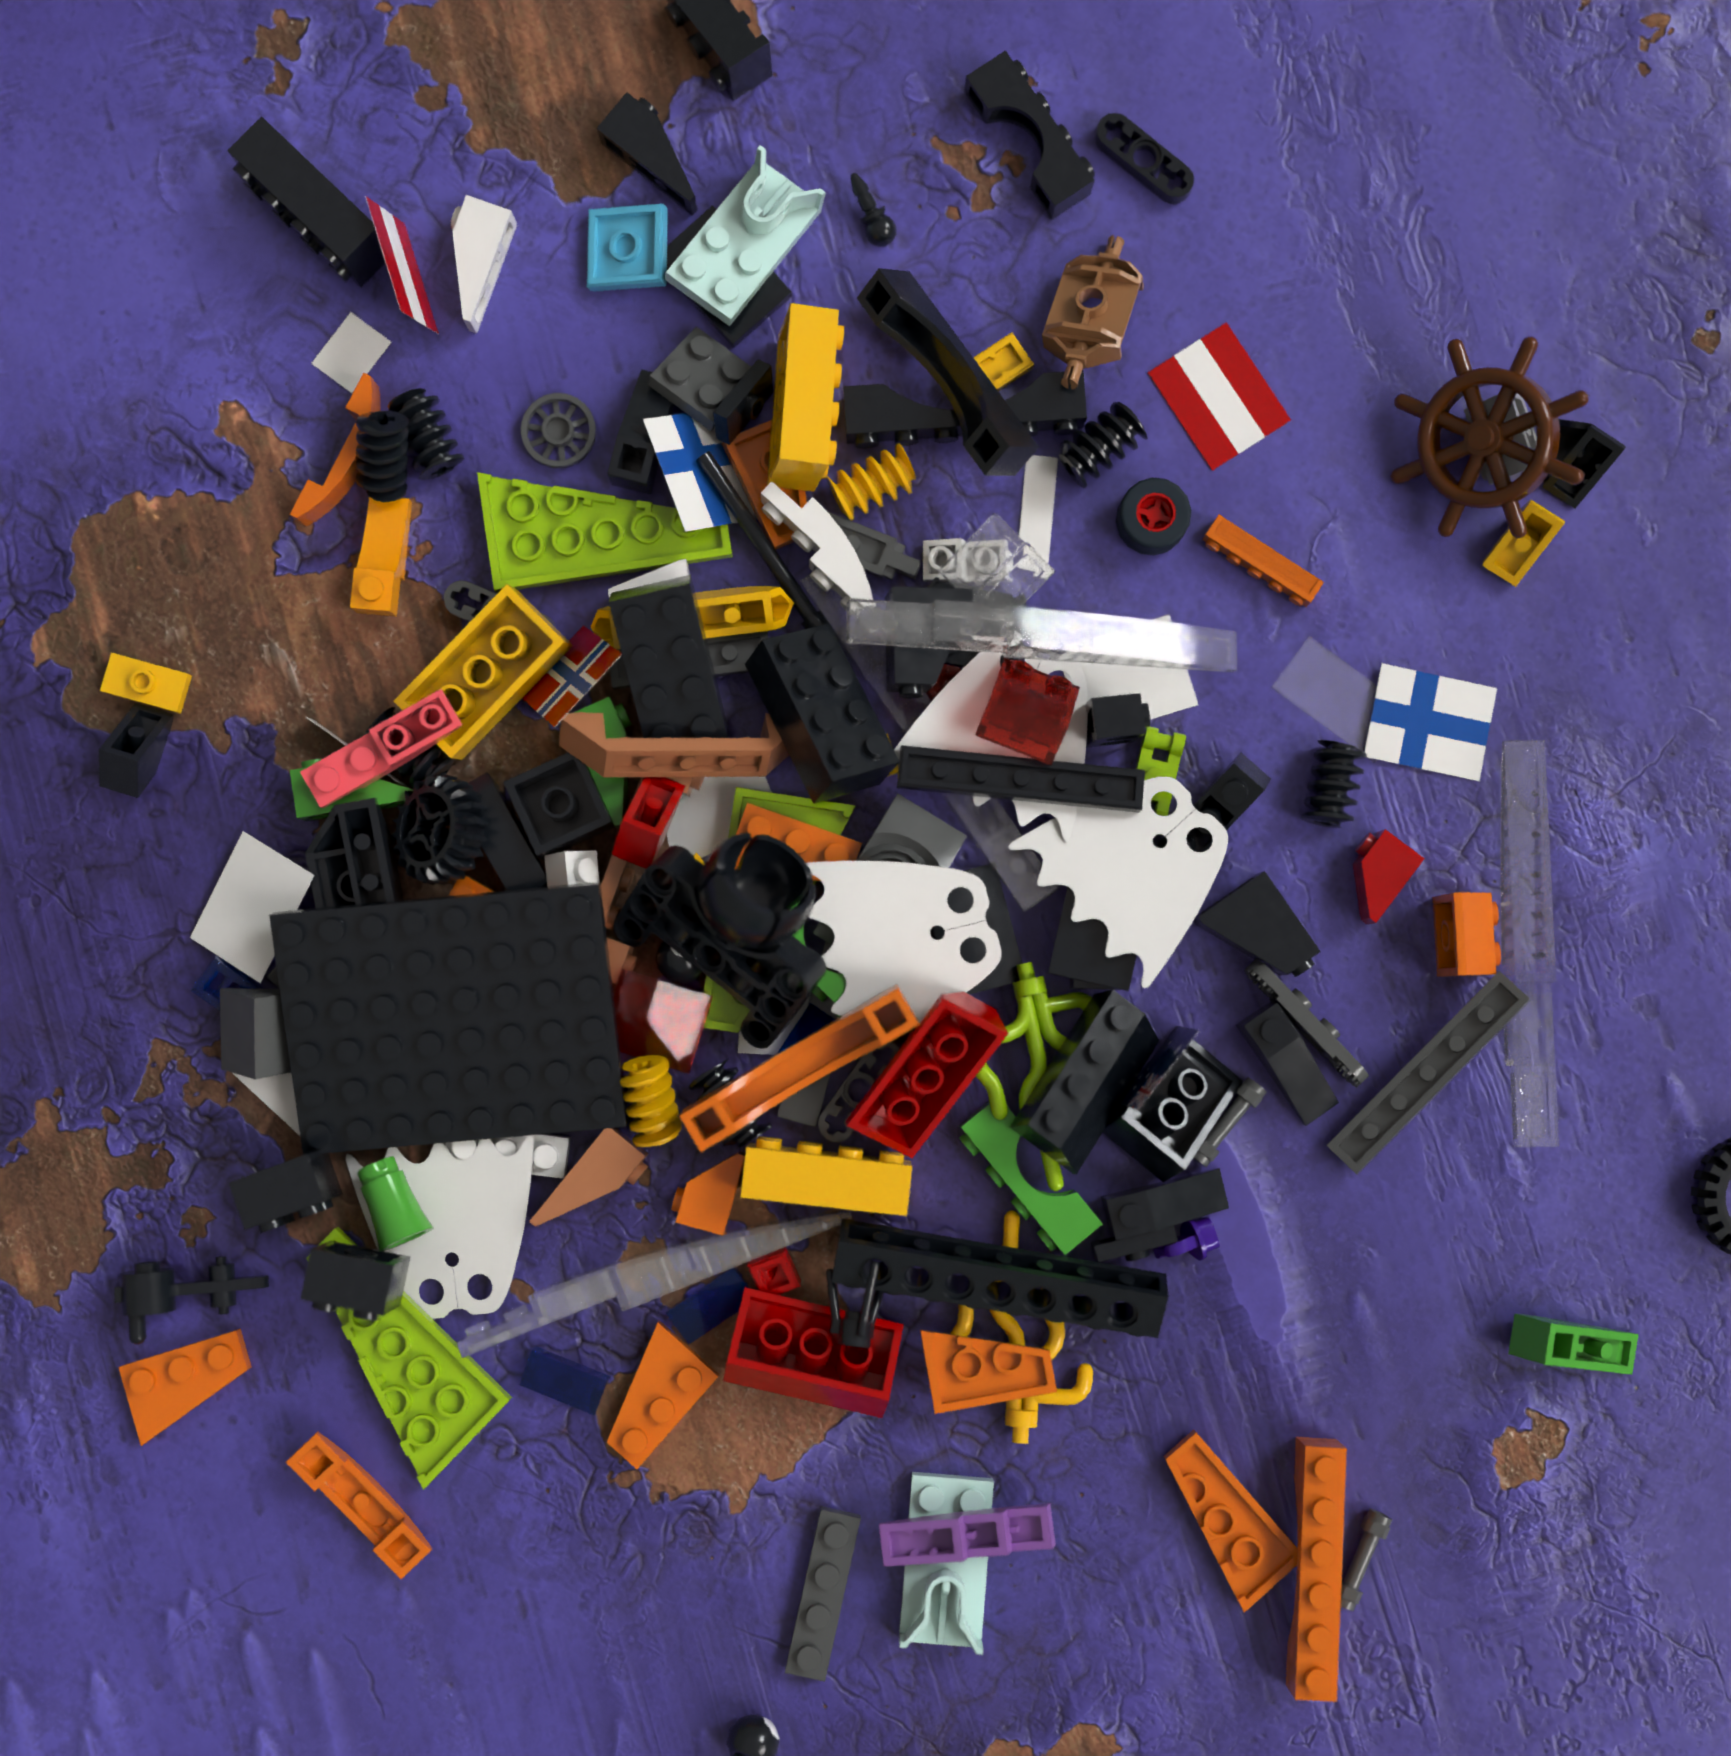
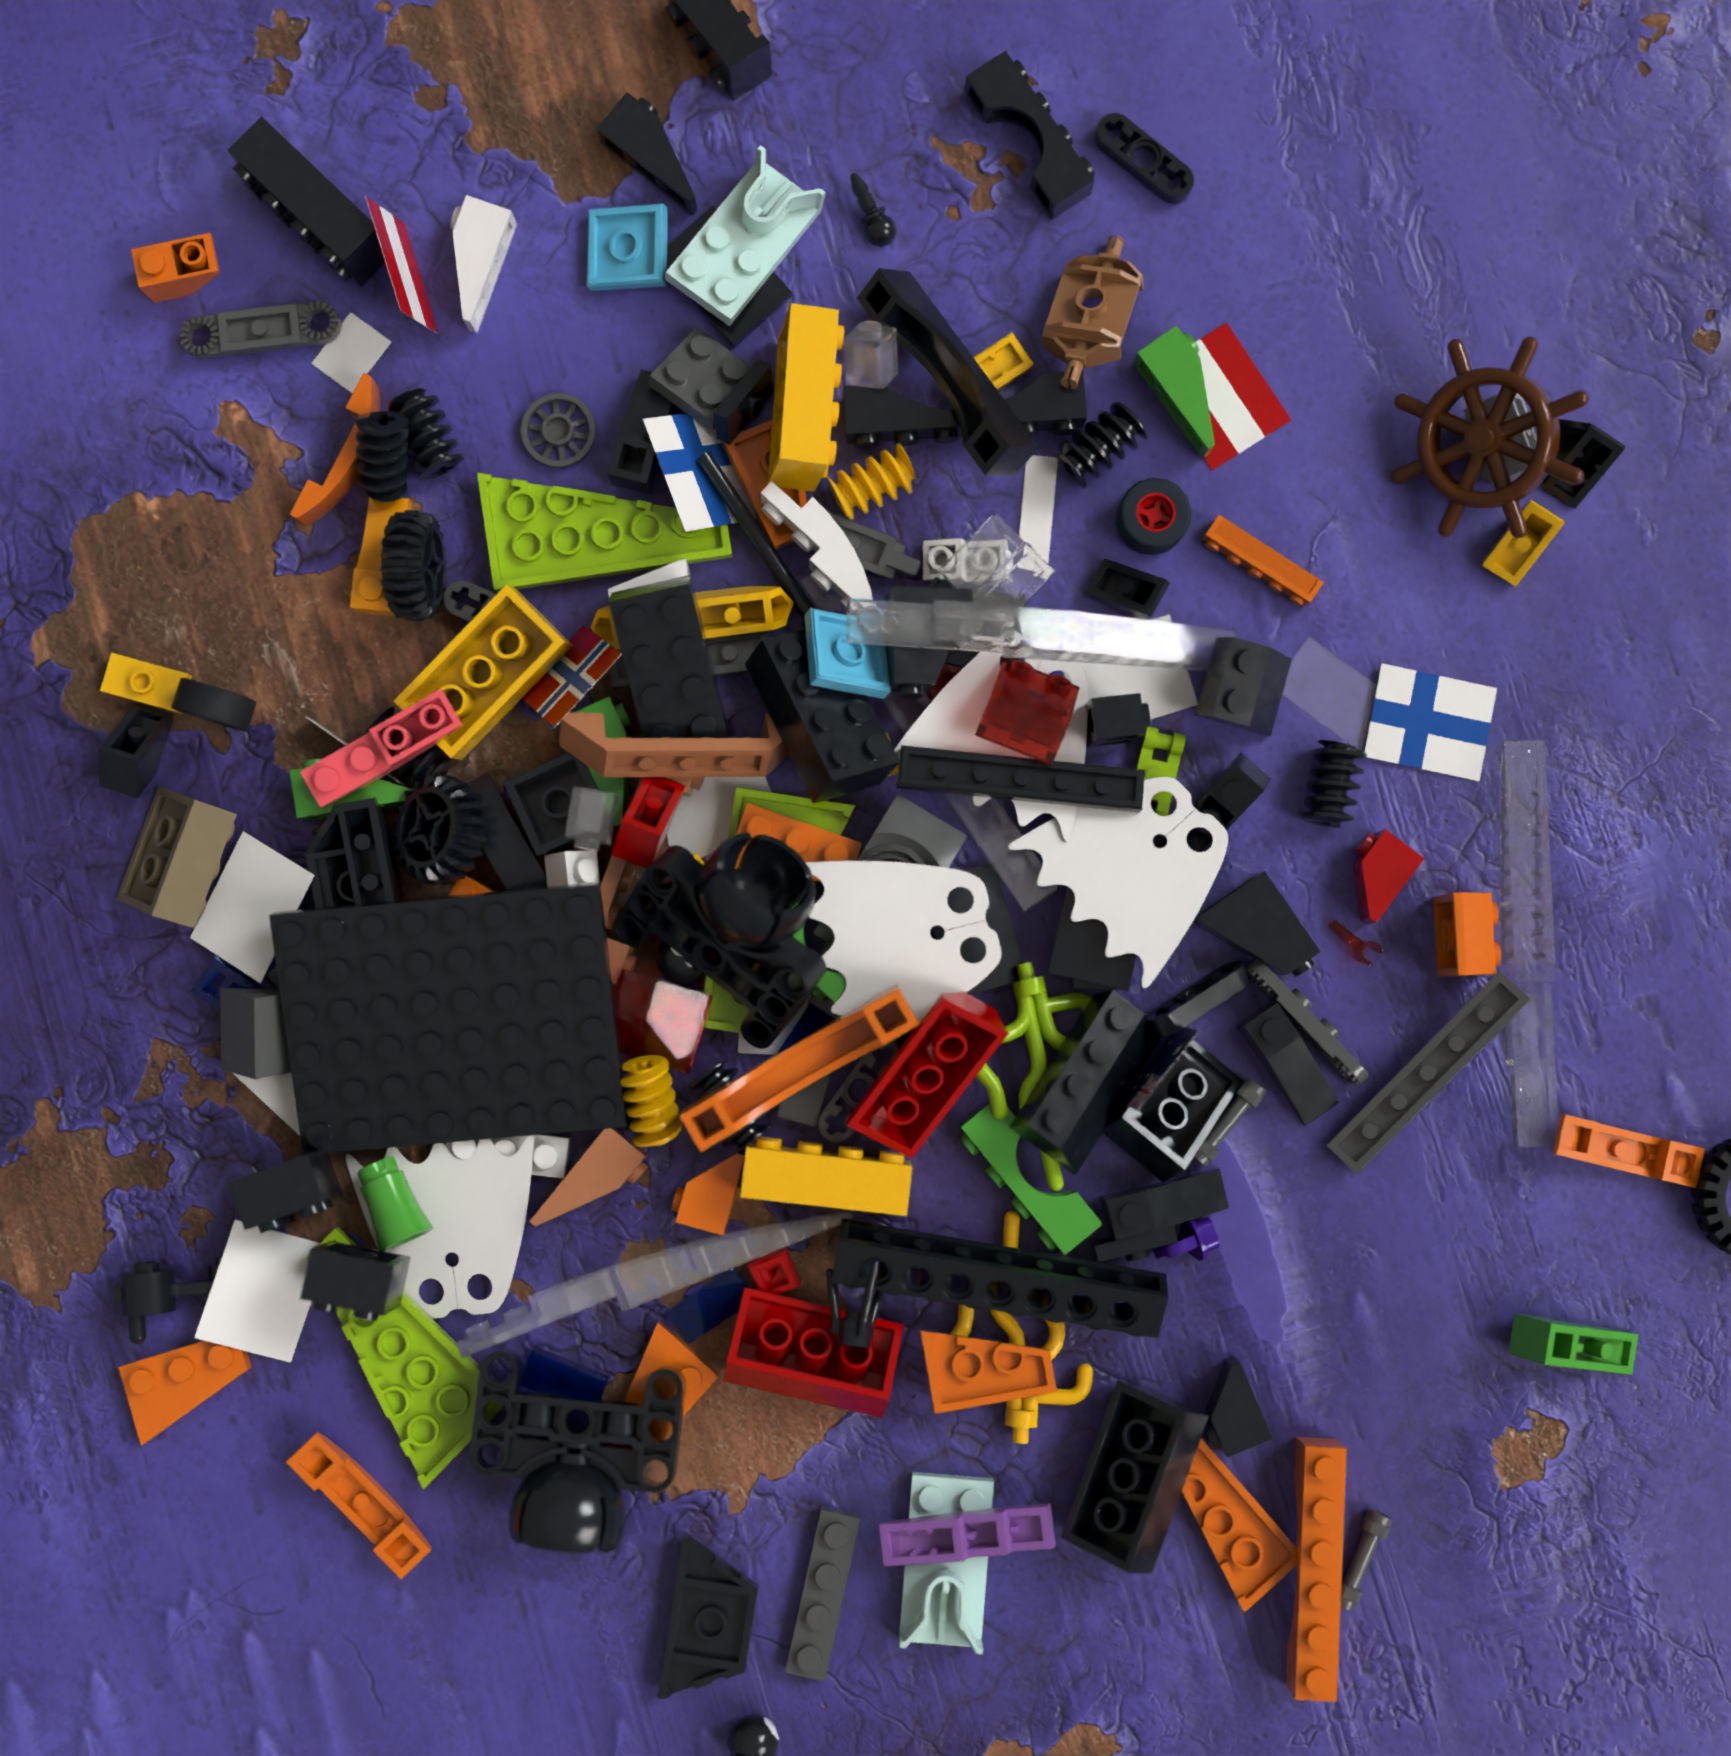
(175, 267): none -> orange slope
(176, 857): none -> dark tan slope
(214, 704): none -> black tyre
(258, 1293): none -> white sticker
(260, 330): none -> dark grey plate
(413, 565): none -> black gear
(567, 1494): none -> black beam
(591, 818): none -> clear brick
(707, 1621): none -> black wing
(840, 664): none -> medium azure tile
(871, 355): none -> clear brick
(1127, 589): none -> black slope
(1134, 1477): none -> black brick
(1177, 380): none -> bright green slope
(1198, 999): none -> black beam
(1234, 1412): none -> black slope
(1243, 685): none -> black slope
(1355, 942): none -> clear red hand
(1628, 1151): none -> orange slope

